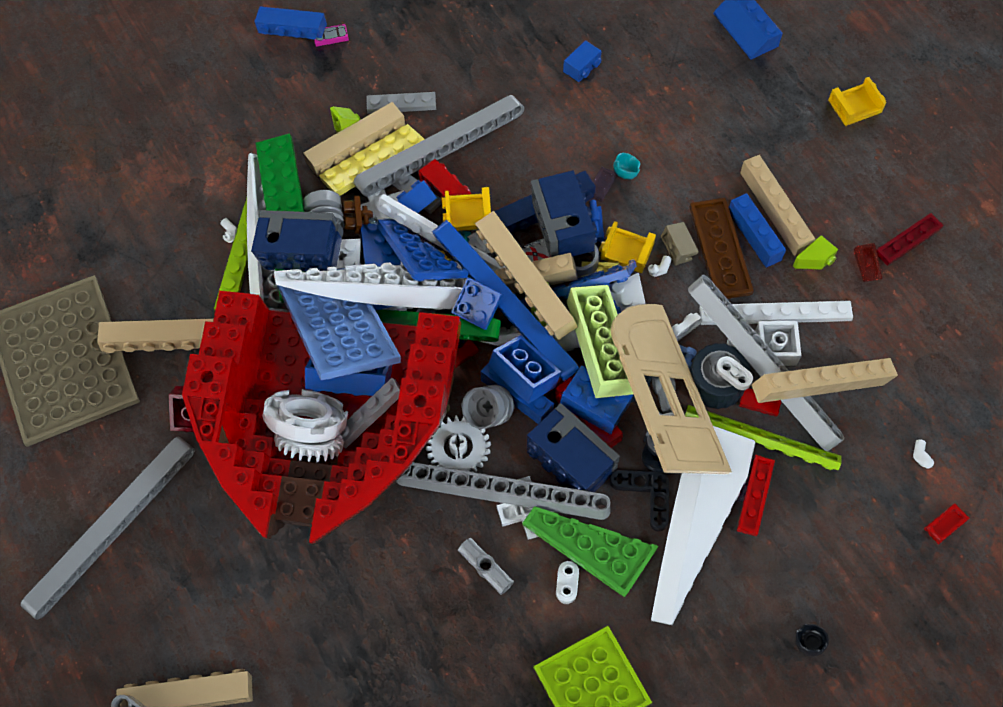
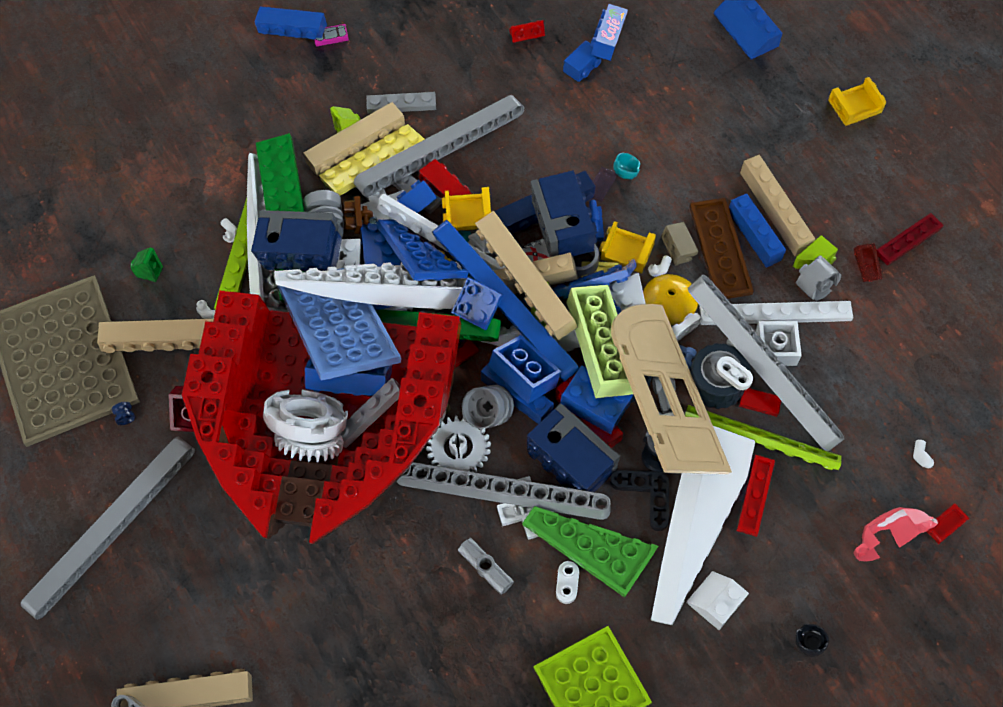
(123, 413): none -> dark blue wheel
(147, 265): none -> green slope
(204, 311): none -> white arm
(527, 31): none -> red hinge
(608, 31): none -> brick
(676, 305): none -> yellow dish
(717, 599): none -> white slope
(818, 278): none -> light grey brick
(823, 380): tan brick -> none
(904, 525): none -> coral animal

